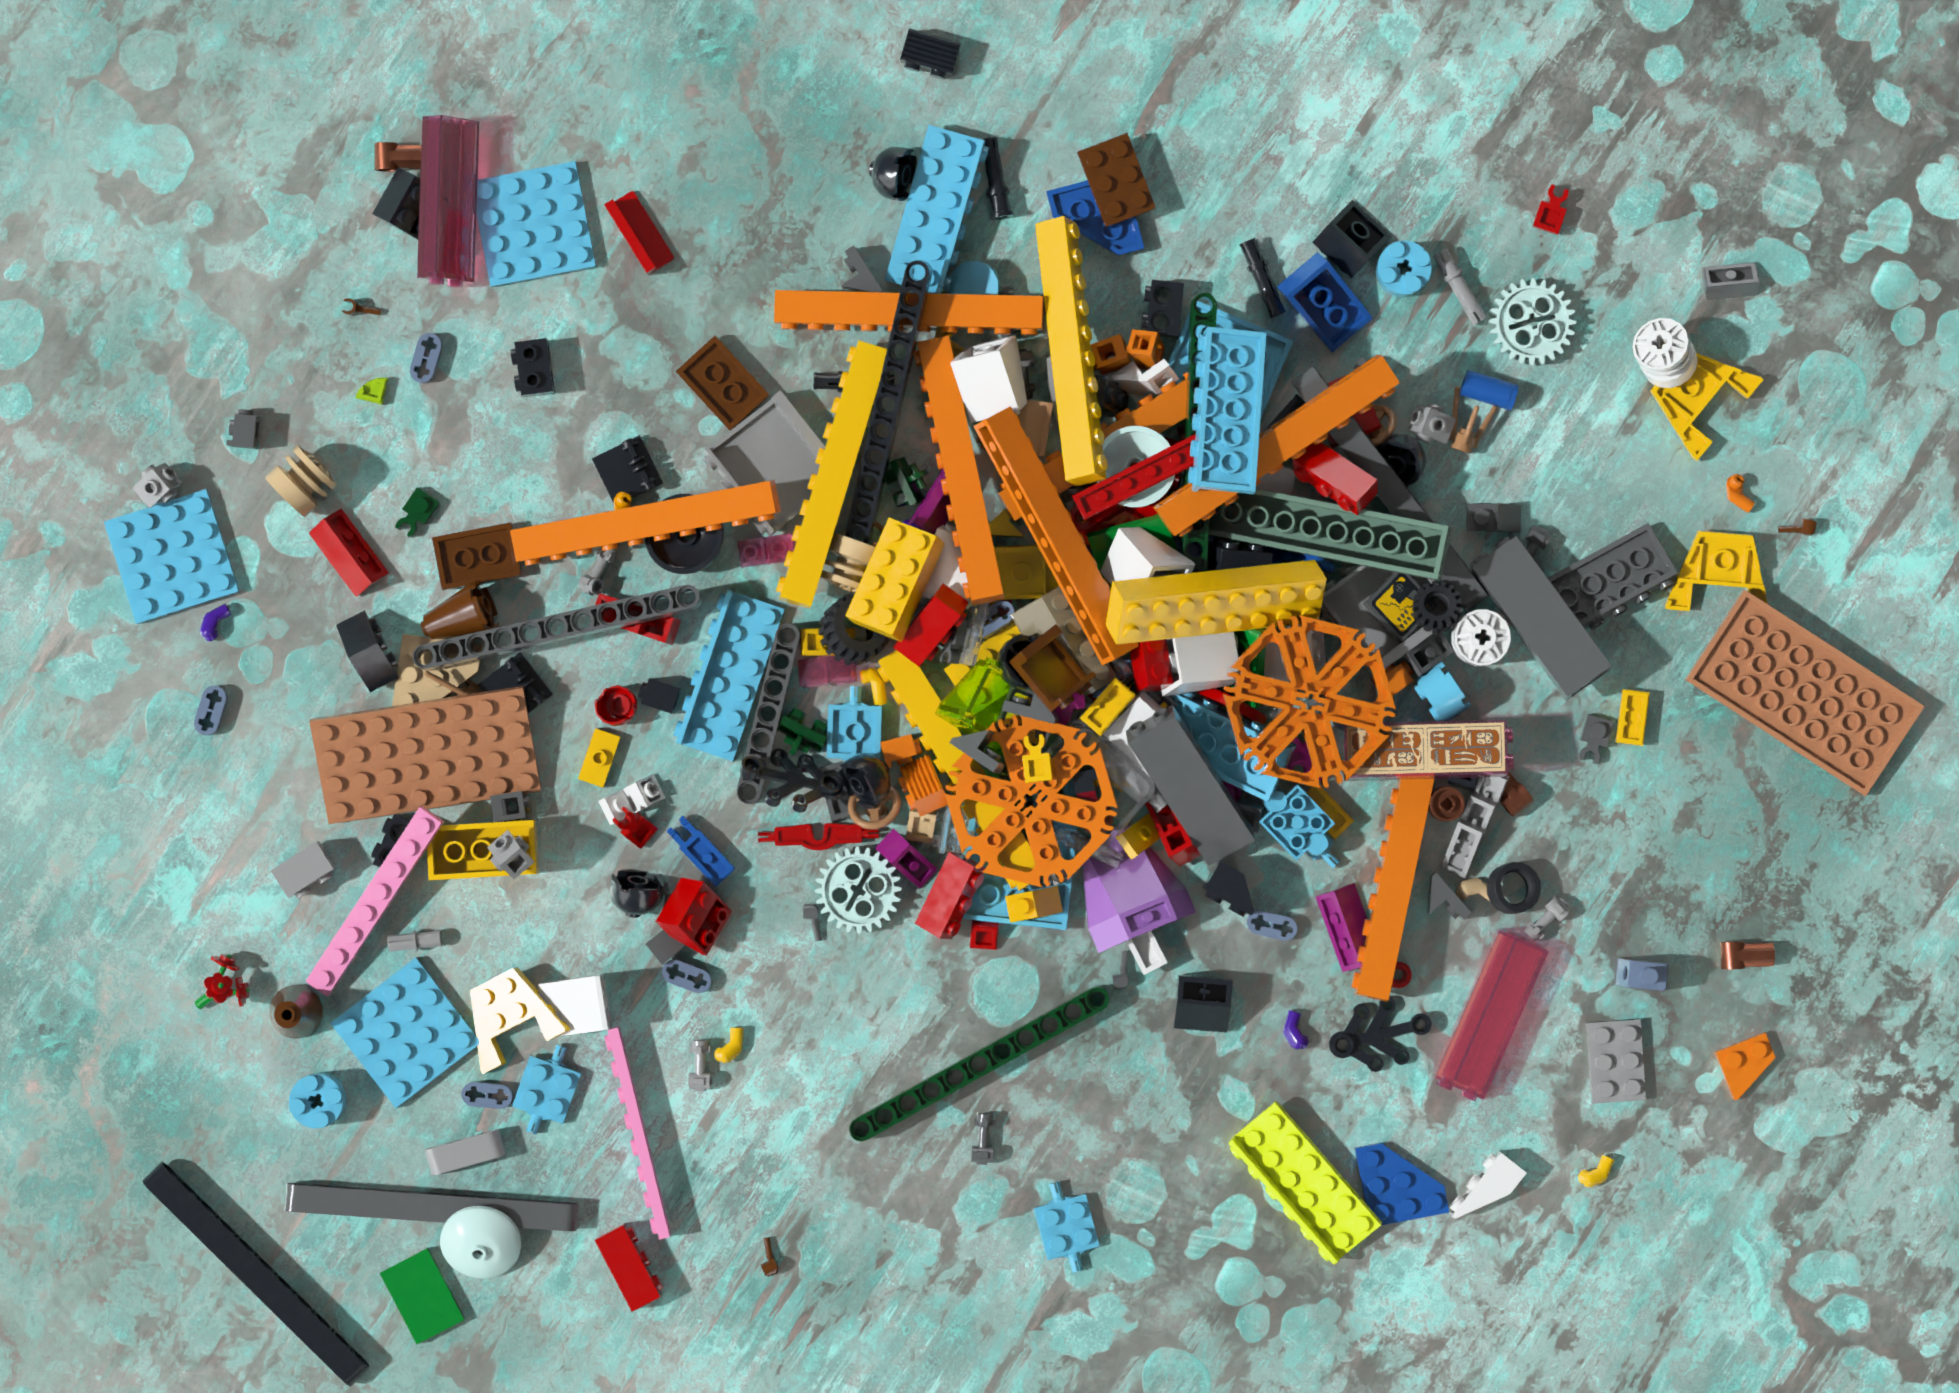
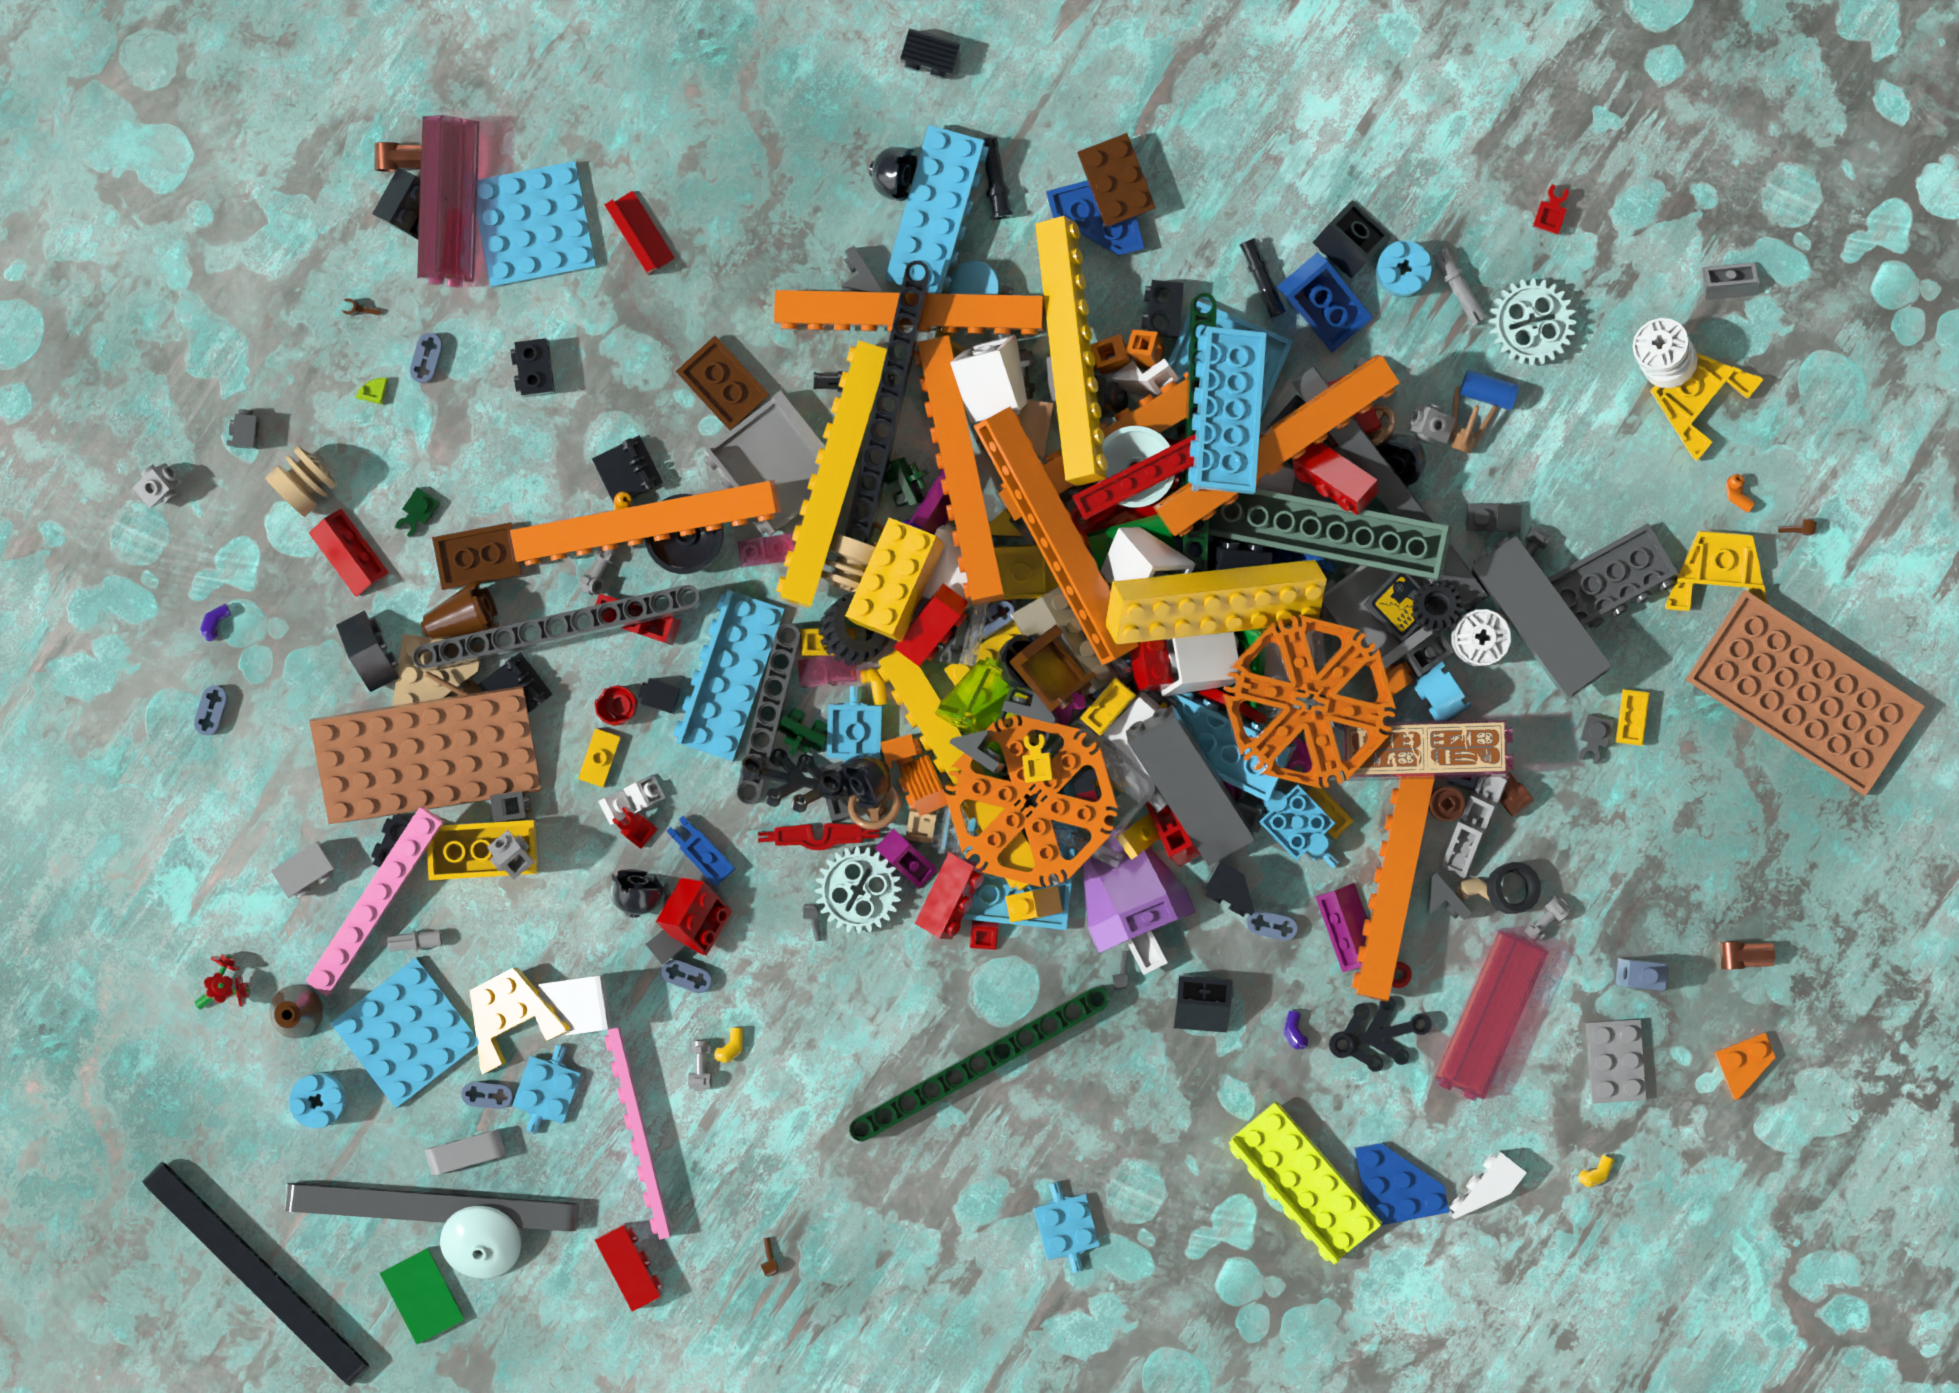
(171, 556): medium azure plate -> none
(982, 1153): dark grey bar -> none

